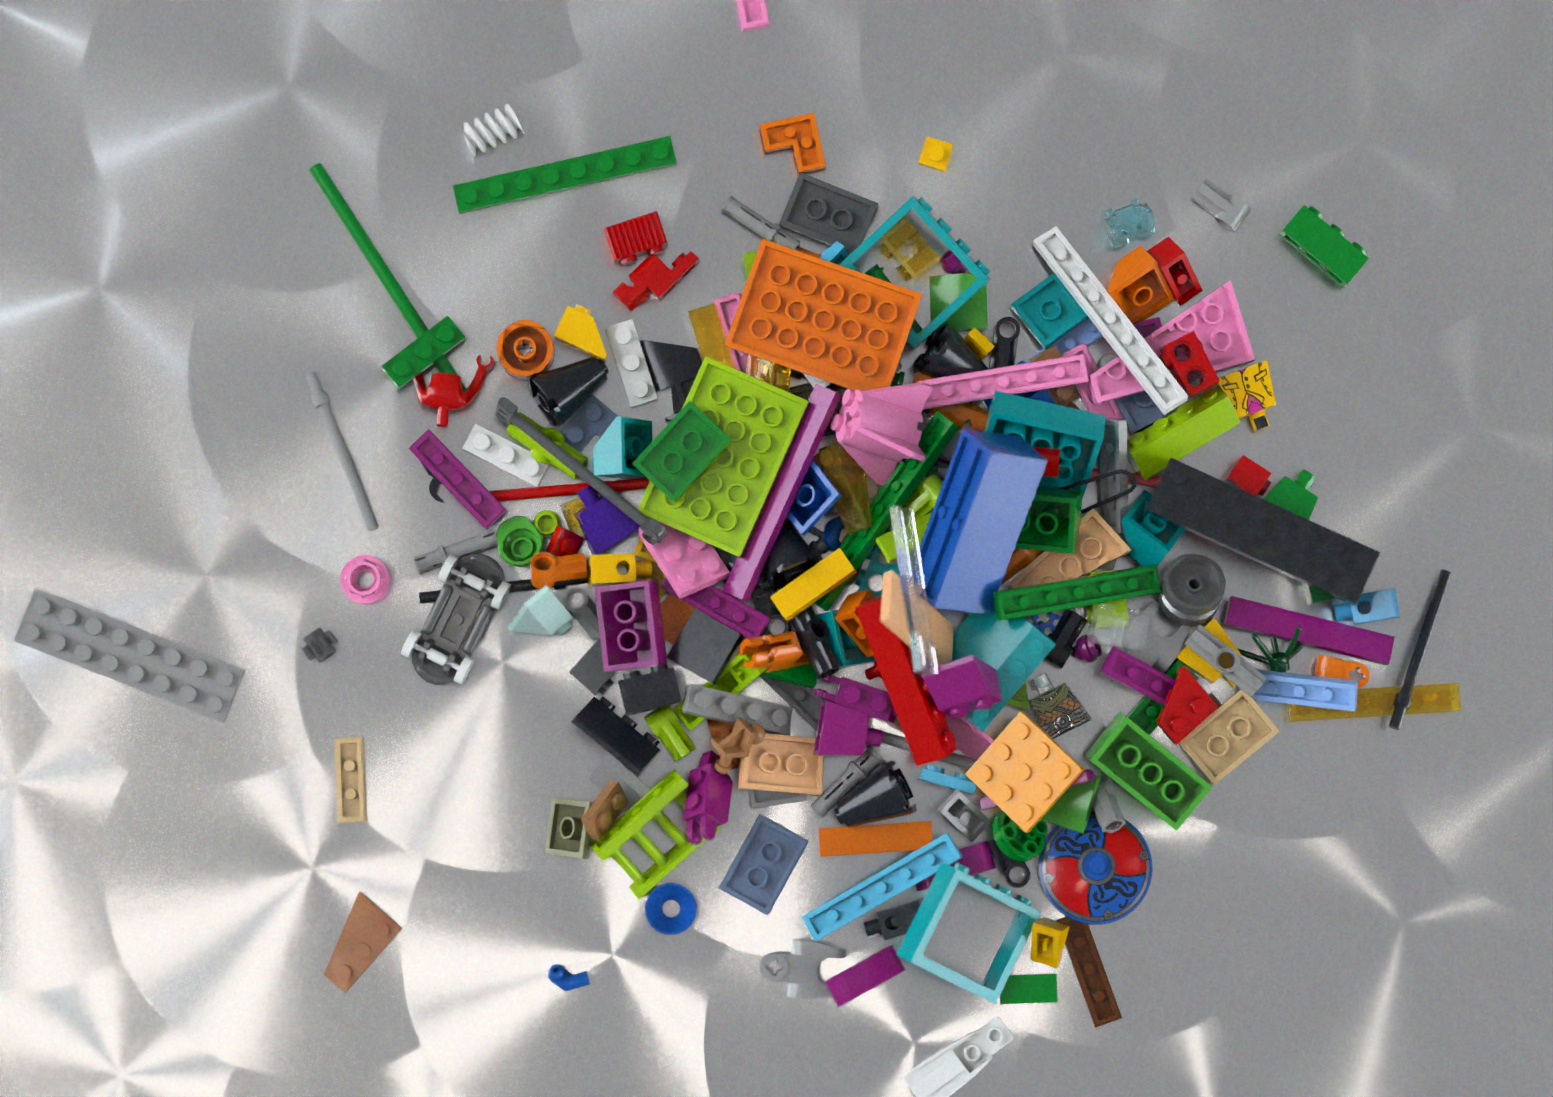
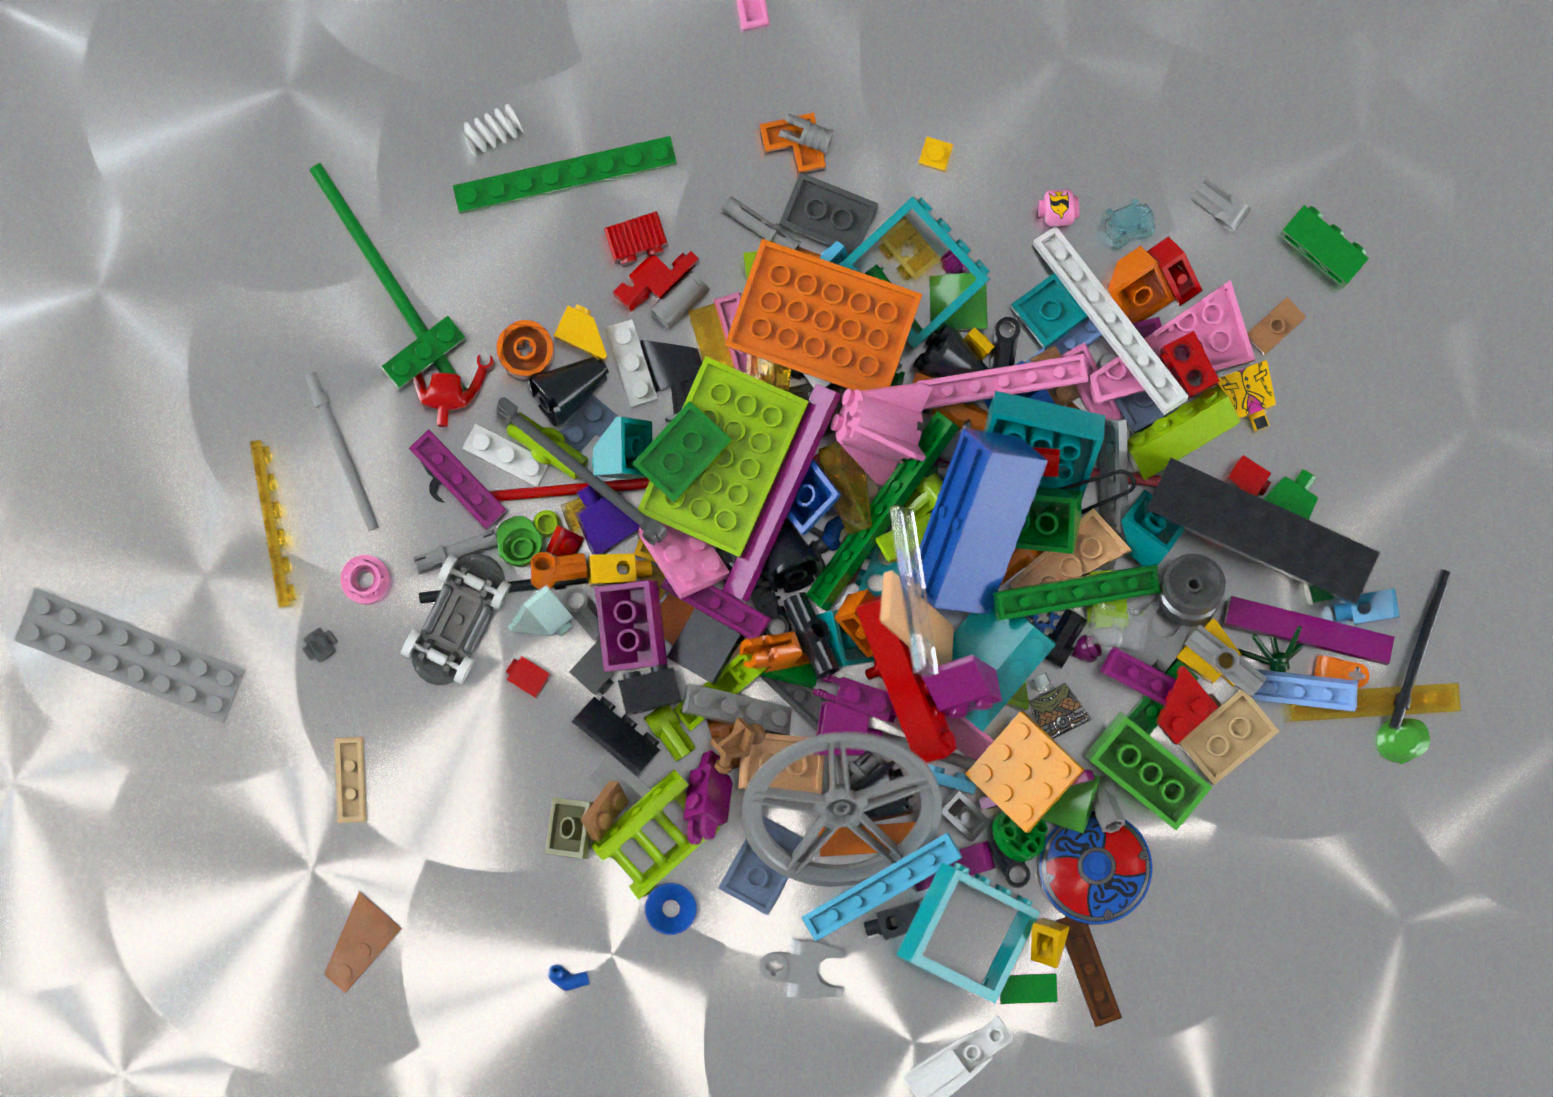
(271, 512): none -> clear yellow plate
(527, 676): none -> red brick
(680, 299): none -> light grey pin
(812, 134): none -> light grey hinge
(813, 584): yellow tile -> none
(839, 809): none -> light grey wheel
(865, 975): magenta beam -> none
(1059, 207): none -> bright pink head
(1275, 326): none -> medium nougat plate
(1405, 743): none -> bright green hat

